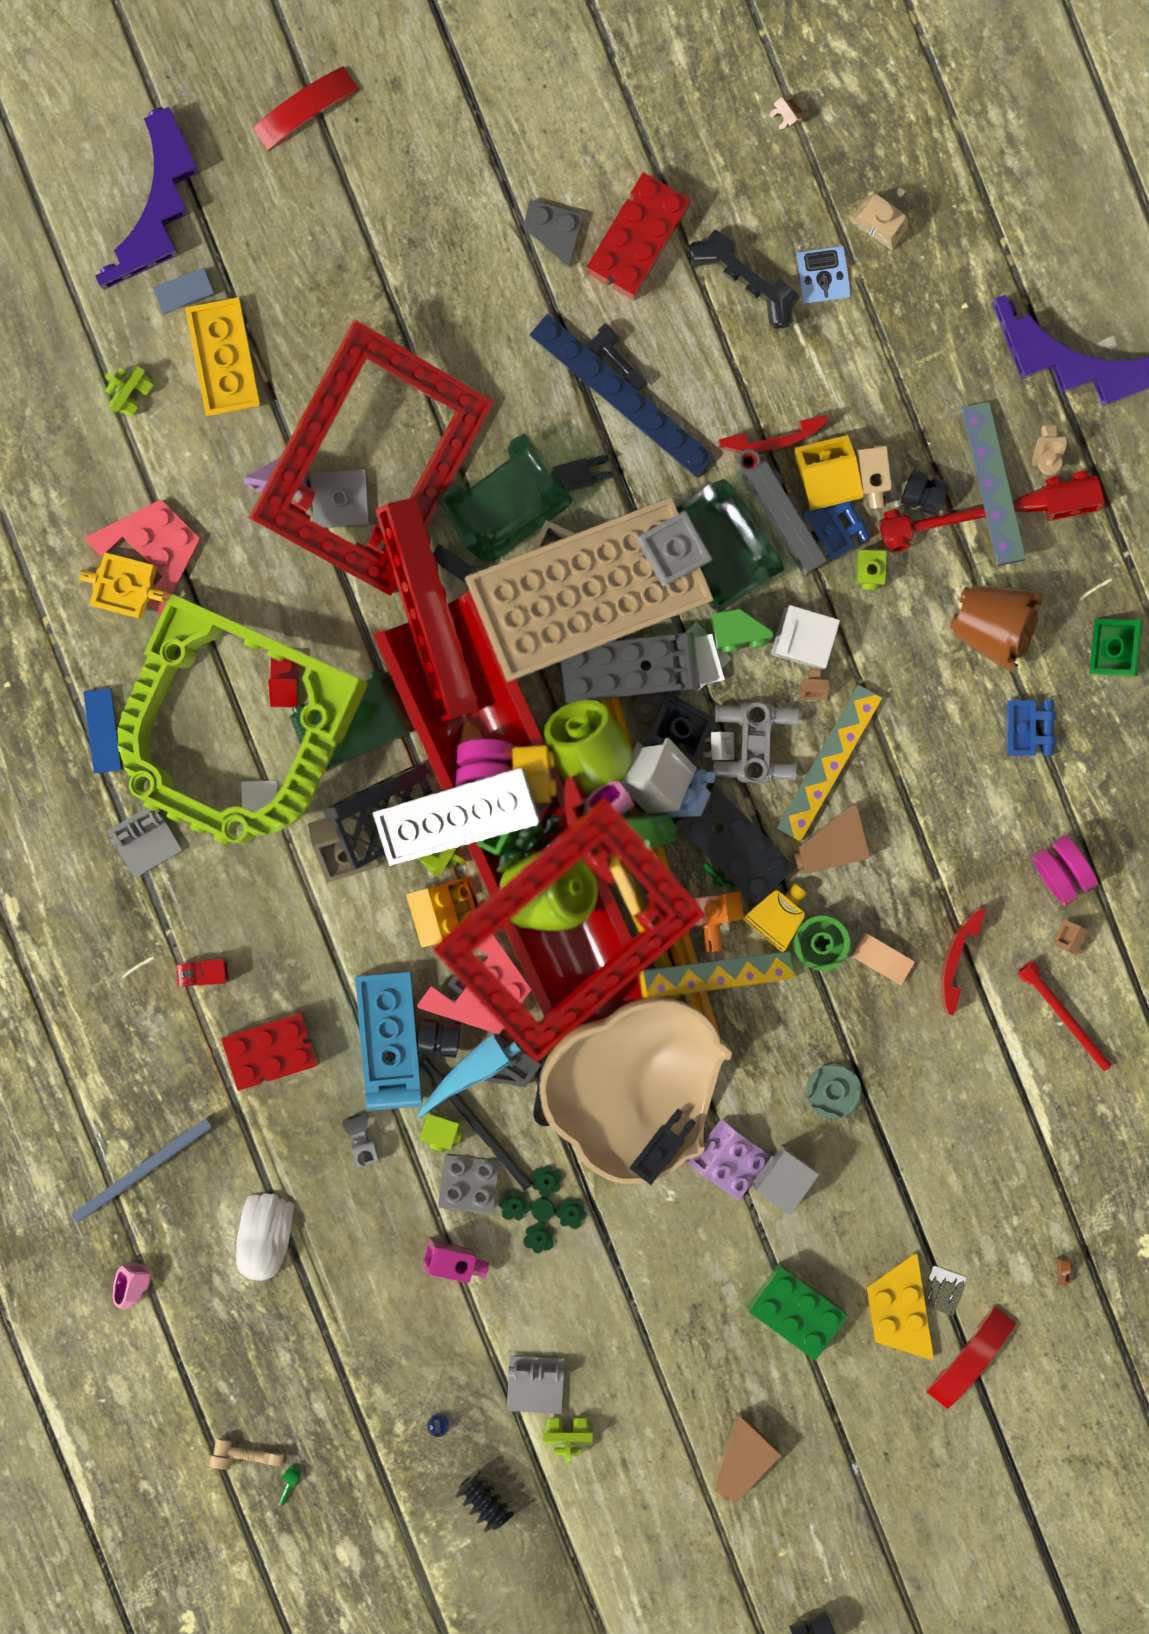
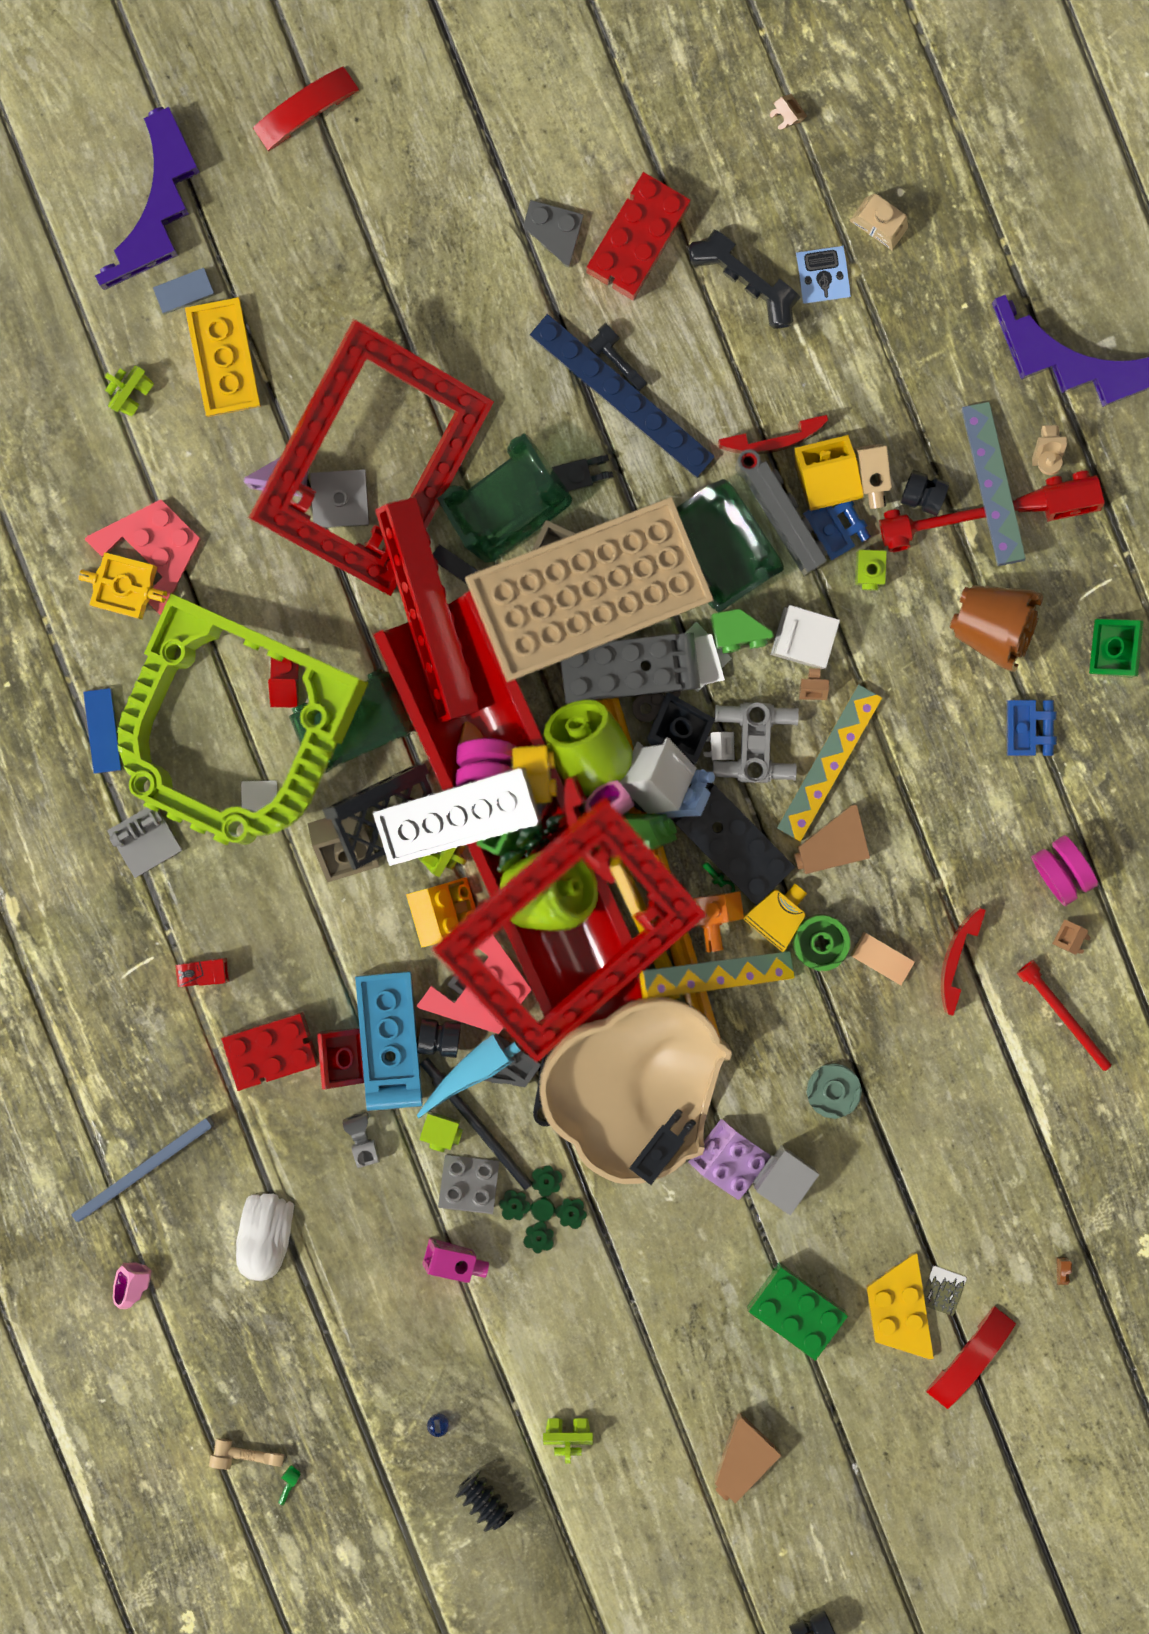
(340, 1058): none -> red slope
(535, 1384): light grey hinge -> none
(674, 548): light grey plate -> none

